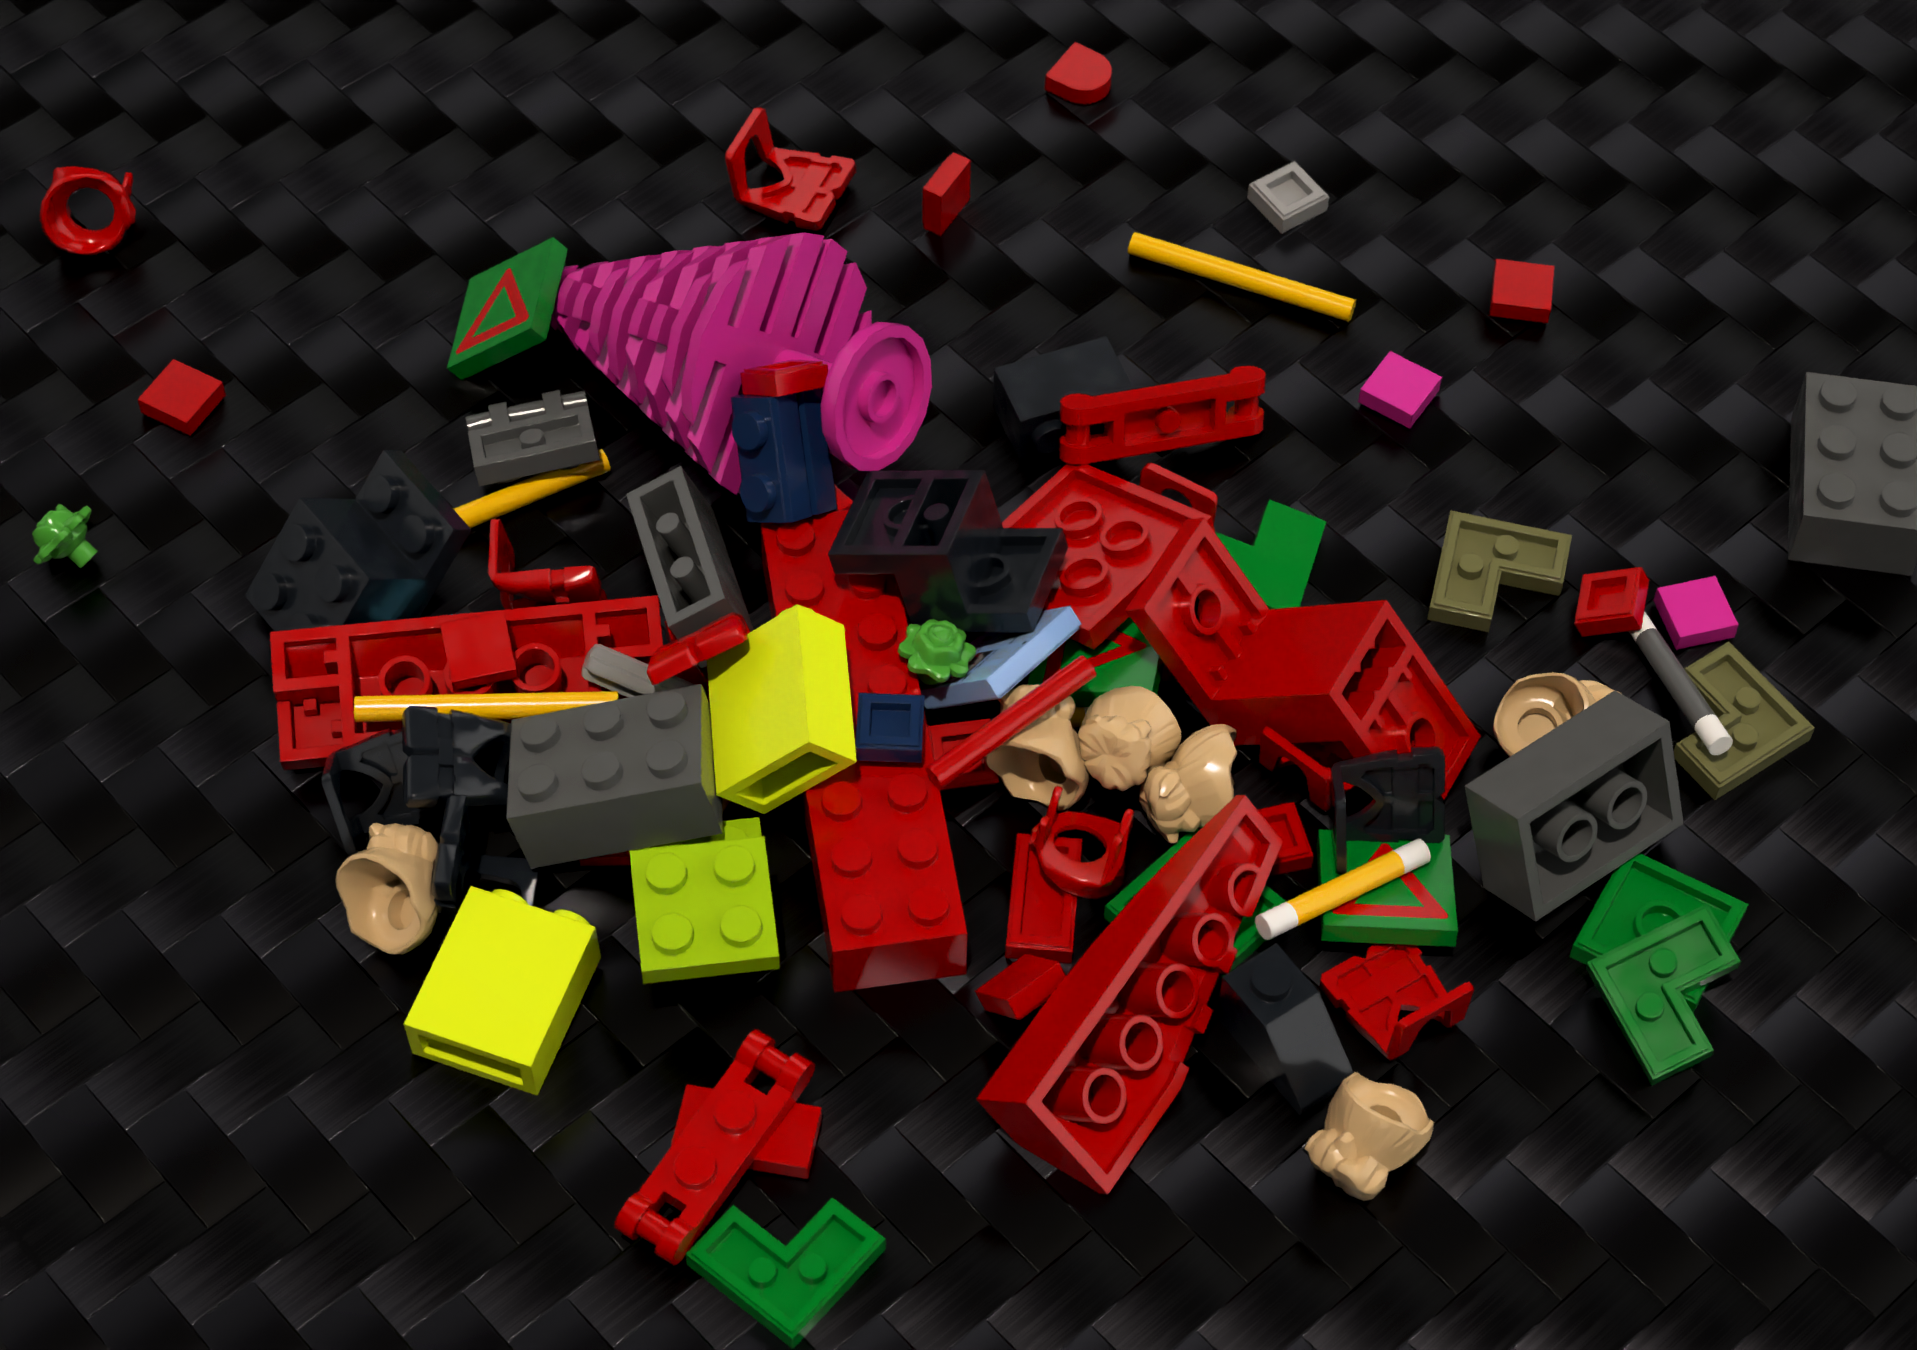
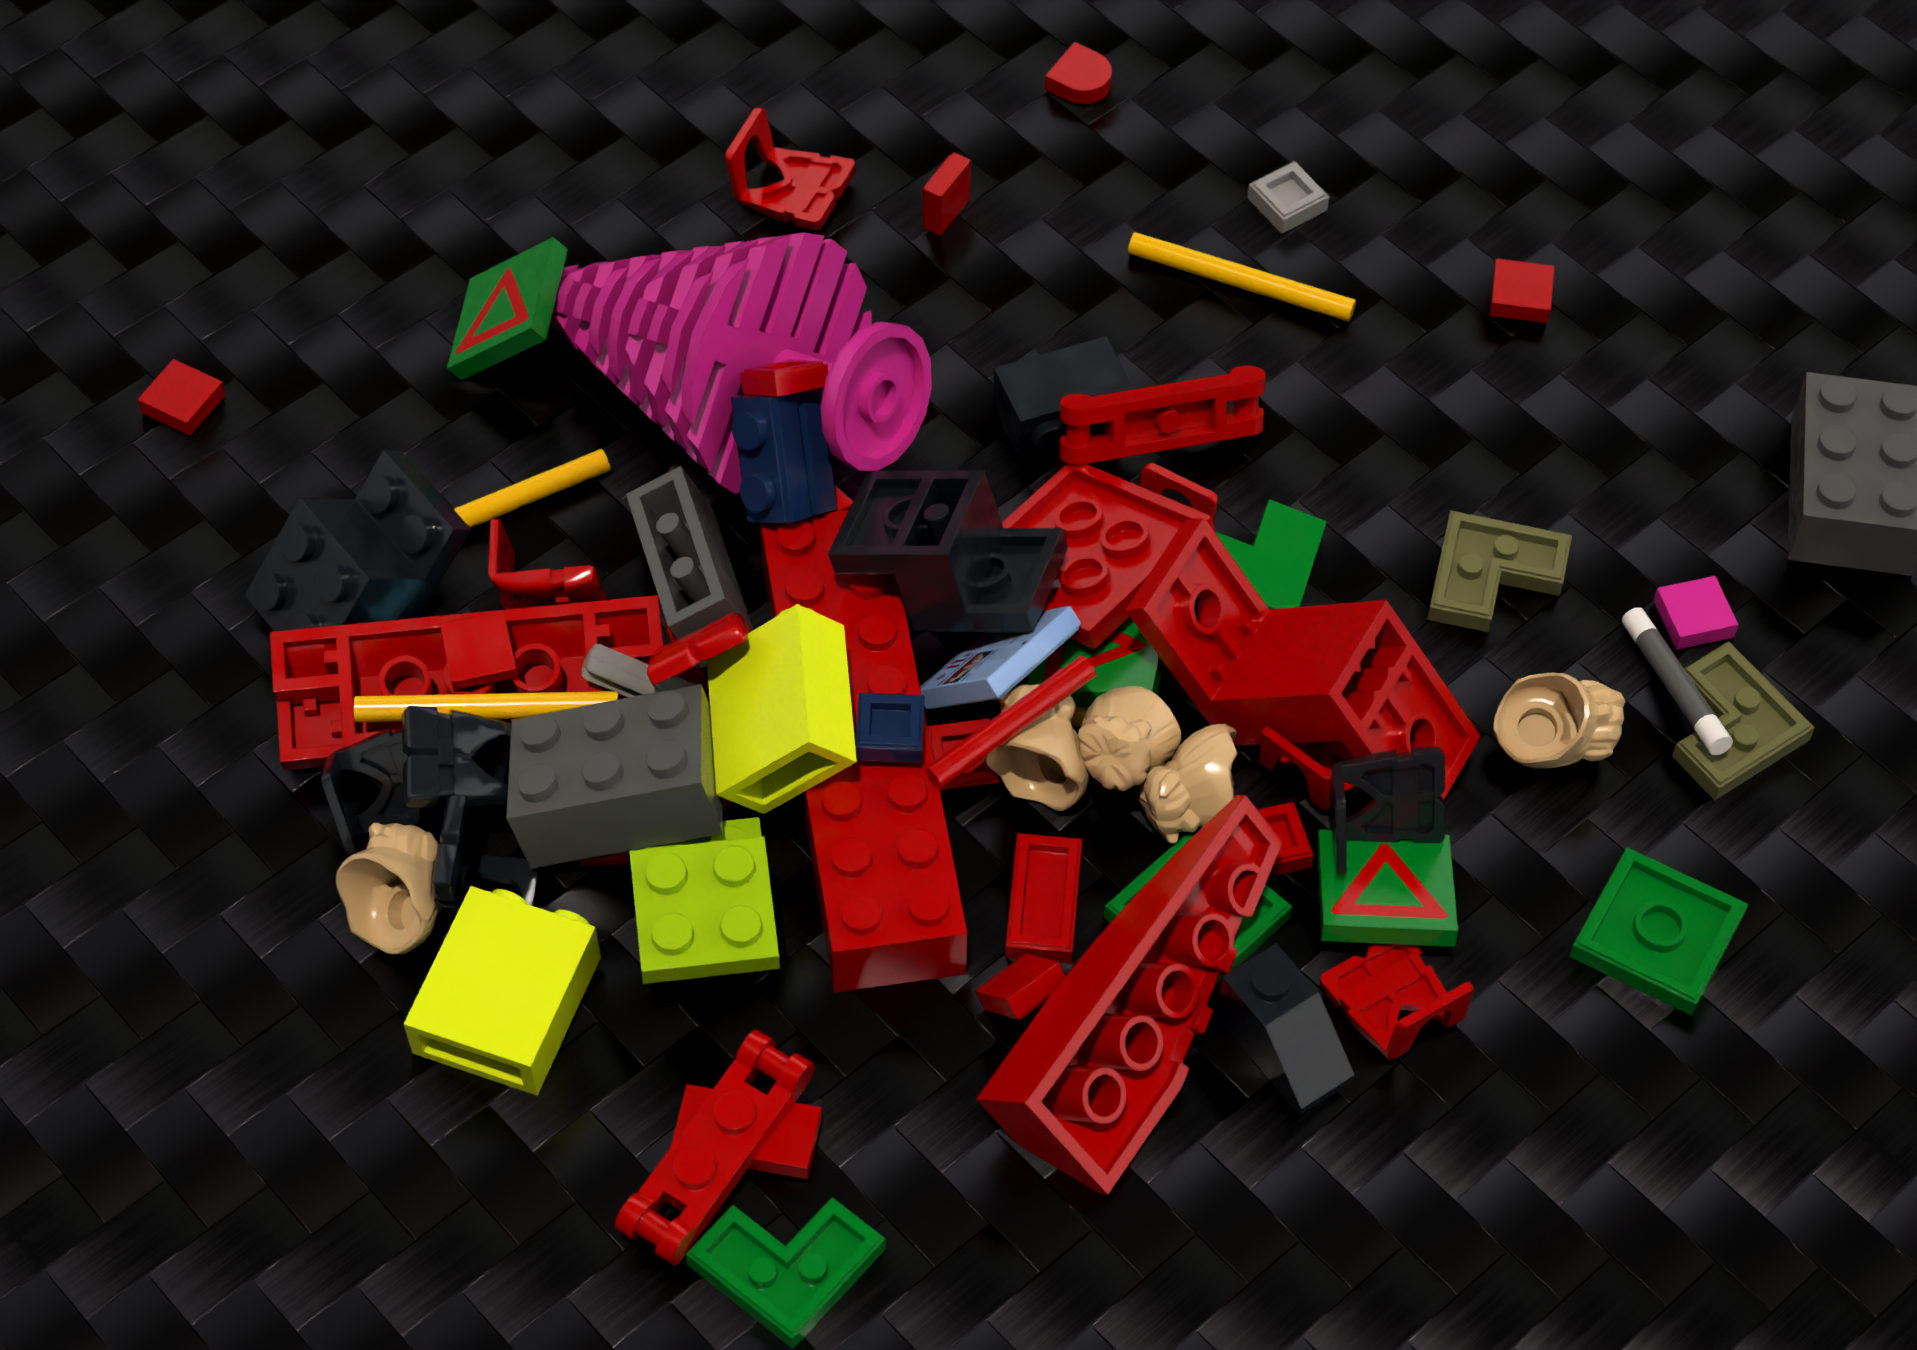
(56, 213): red piece -> none
(63, 535): bright green plant -> none
(531, 437): dark grey plate -> none
(936, 651): bright green plant -> none
(1085, 879): red piece -> none
(1342, 889): yellow bar -> none
(1368, 1135): tan hair -> none
(1400, 389): dark pink tile -> none
(1575, 804): dark grey brick -> none
(1611, 601): red tile -> none
(1646, 988): green tile -> none

